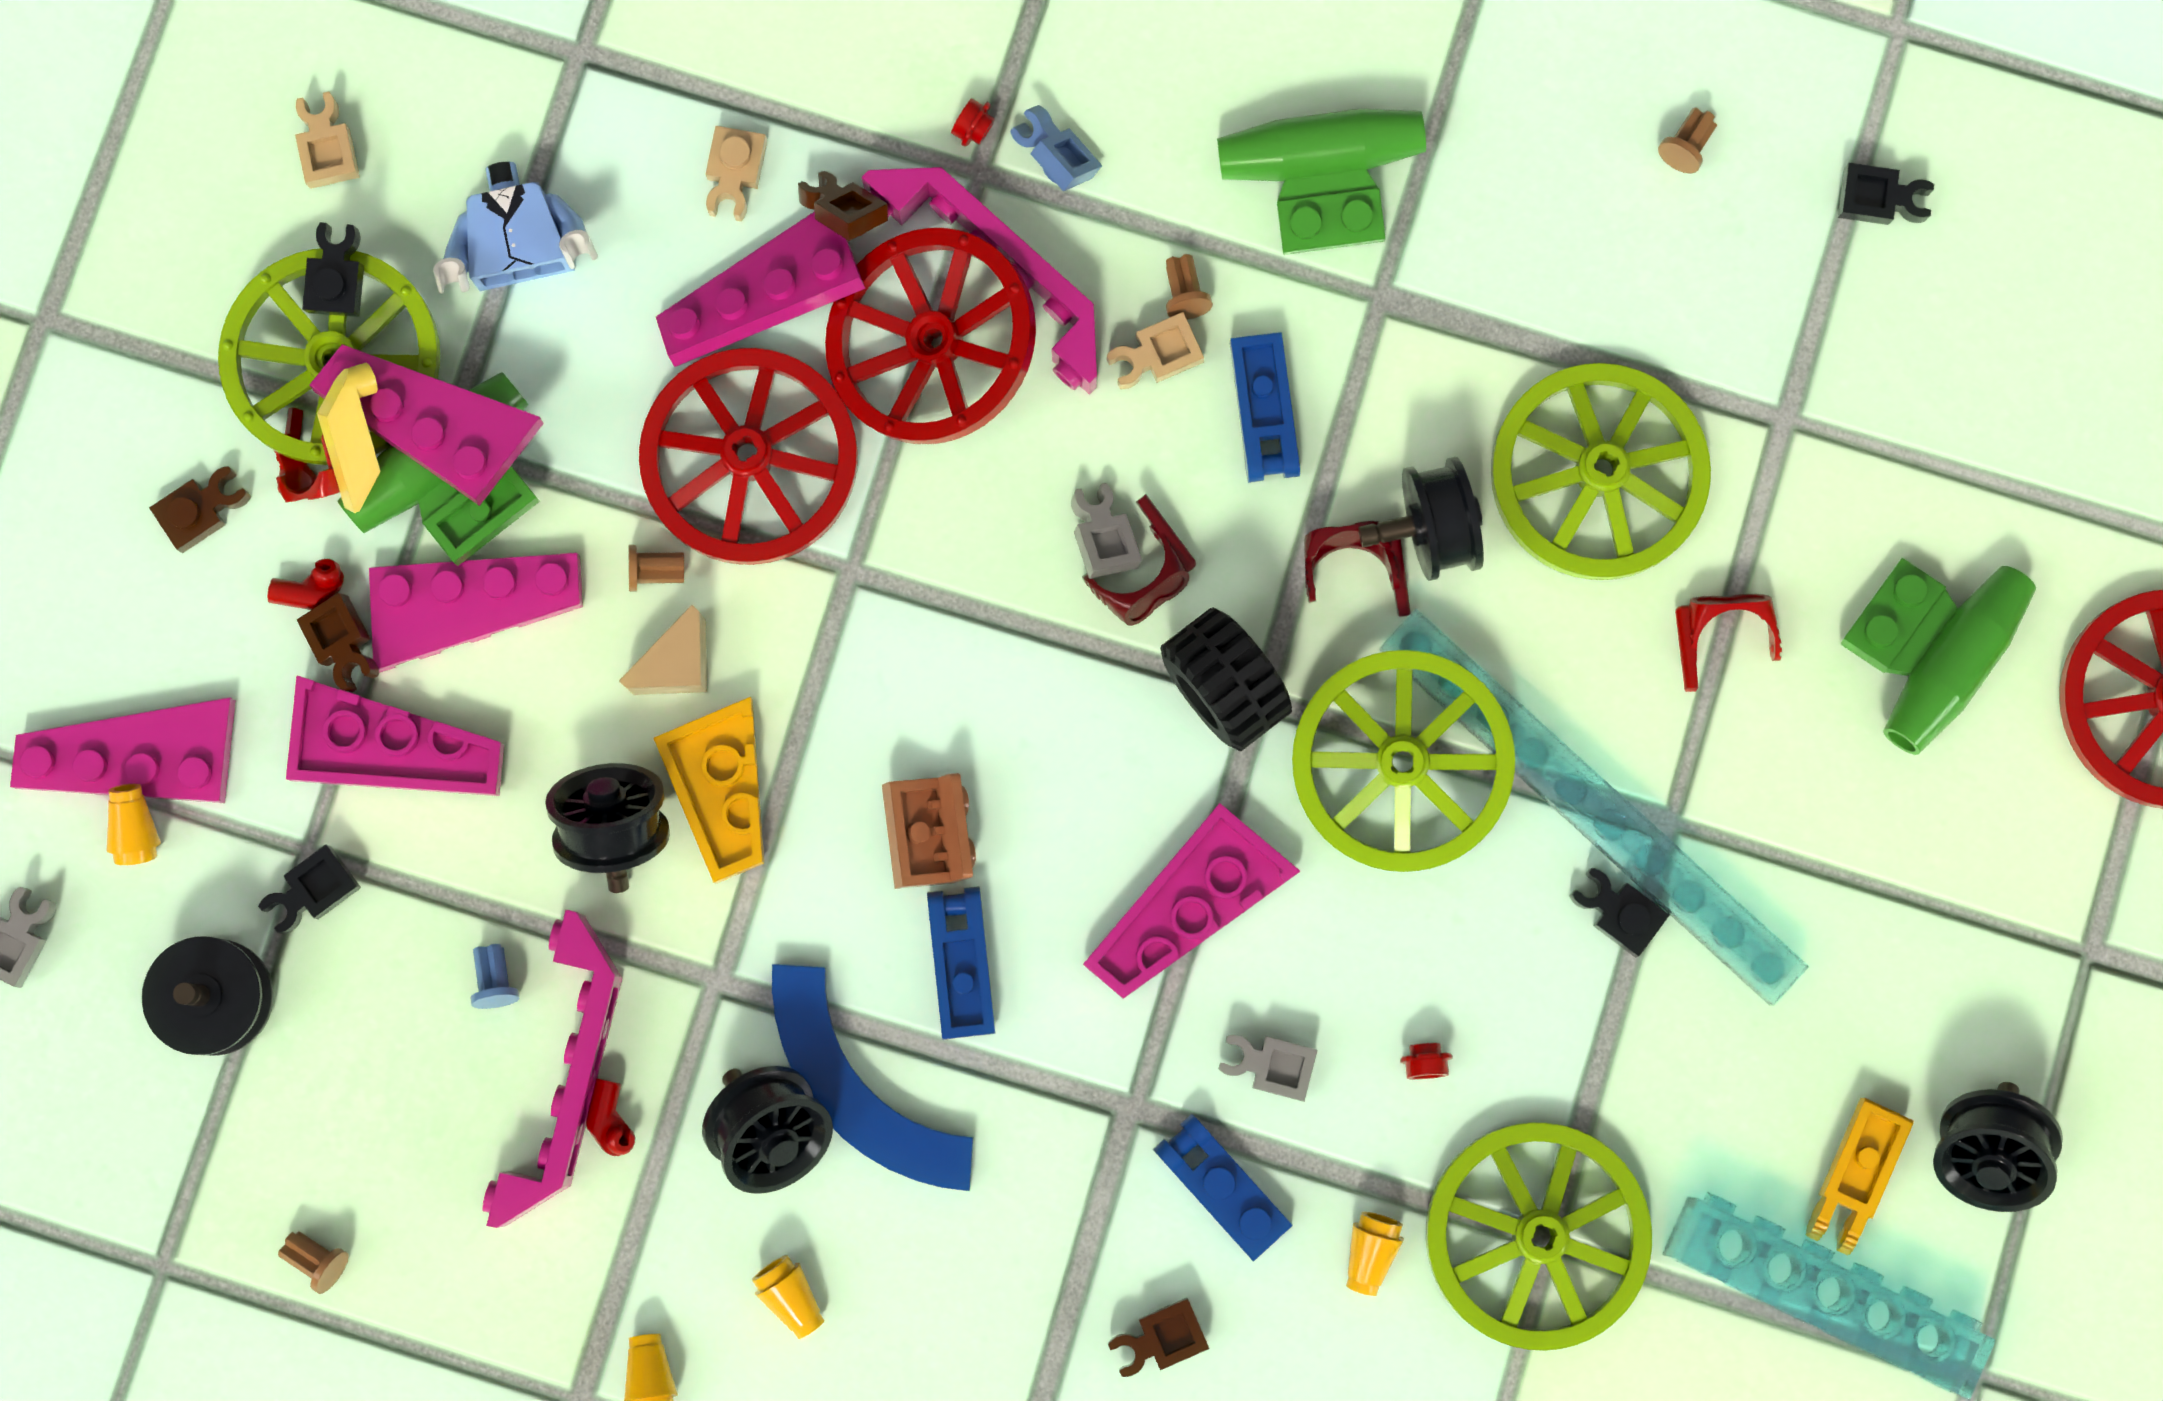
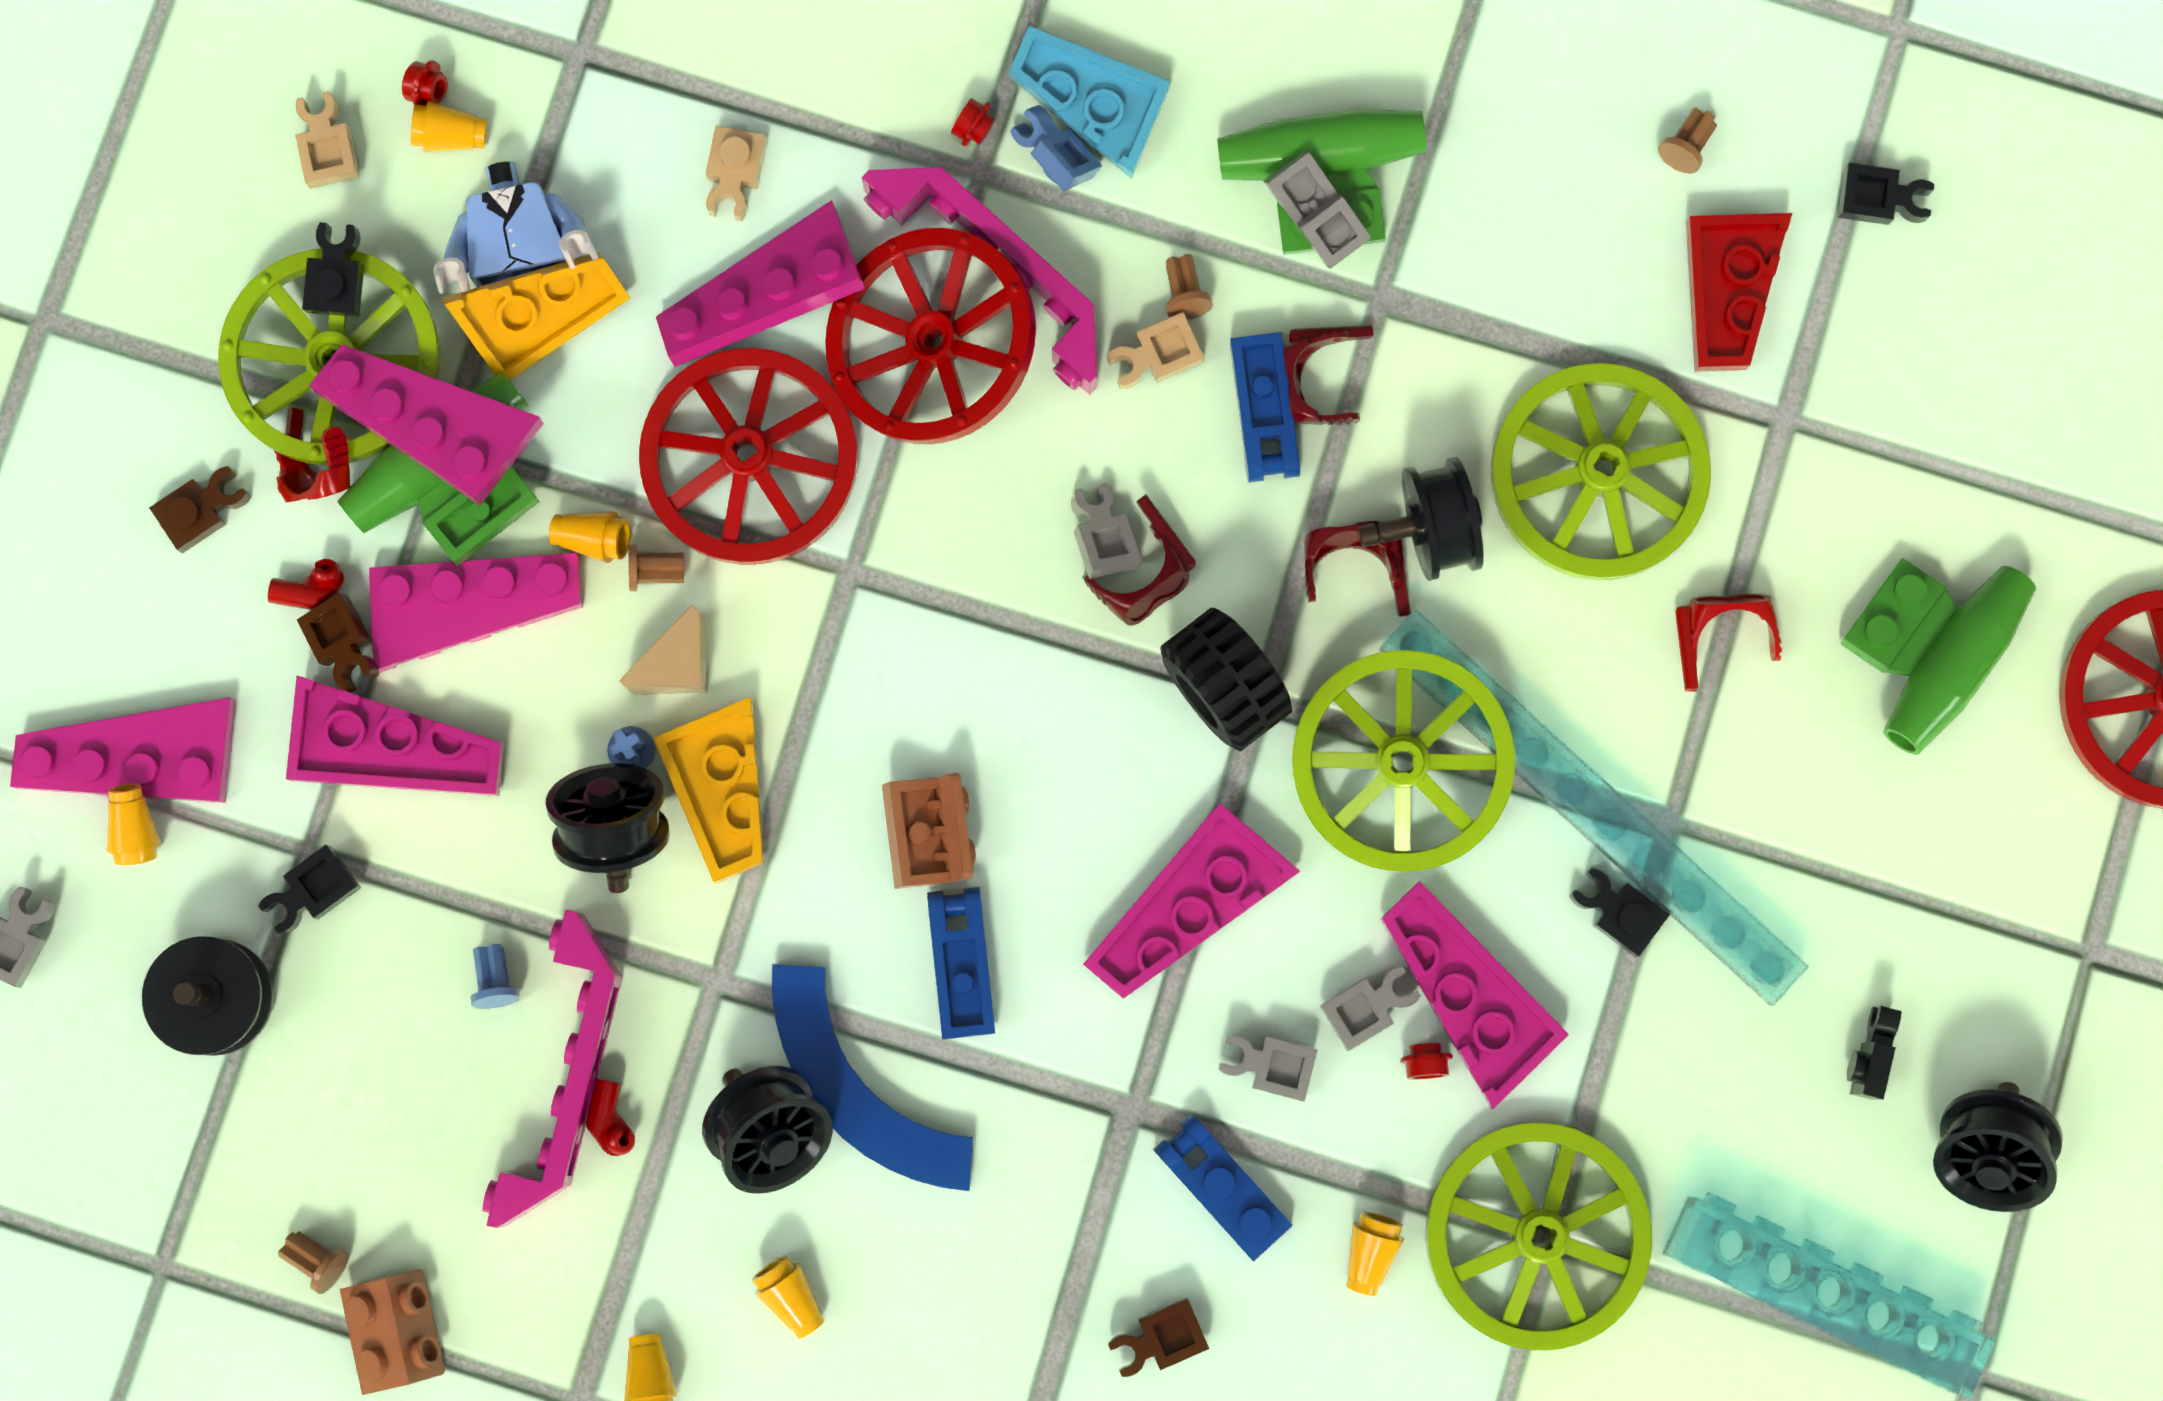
(348, 434): light yellow piece -> none
(392, 1332): none -> nougat bracket
(424, 83): none -> red plate
(446, 129): none -> yellow cone
(535, 312): none -> yellow wing
(592, 534): none -> yellow cone
(631, 746): none -> medium blue piece
(844, 210): reddish brown plate -> none
(1092, 94): none -> medium azure wing
(1301, 346): none -> dark red helmet
(1317, 209): none -> light grey slope
(1362, 1011): none -> light grey plate
(1477, 1001): none -> dark pink wing
(1729, 284): none -> red wing
(1860, 1171): yellow hinge -> none
(1872, 1065): none -> black plate

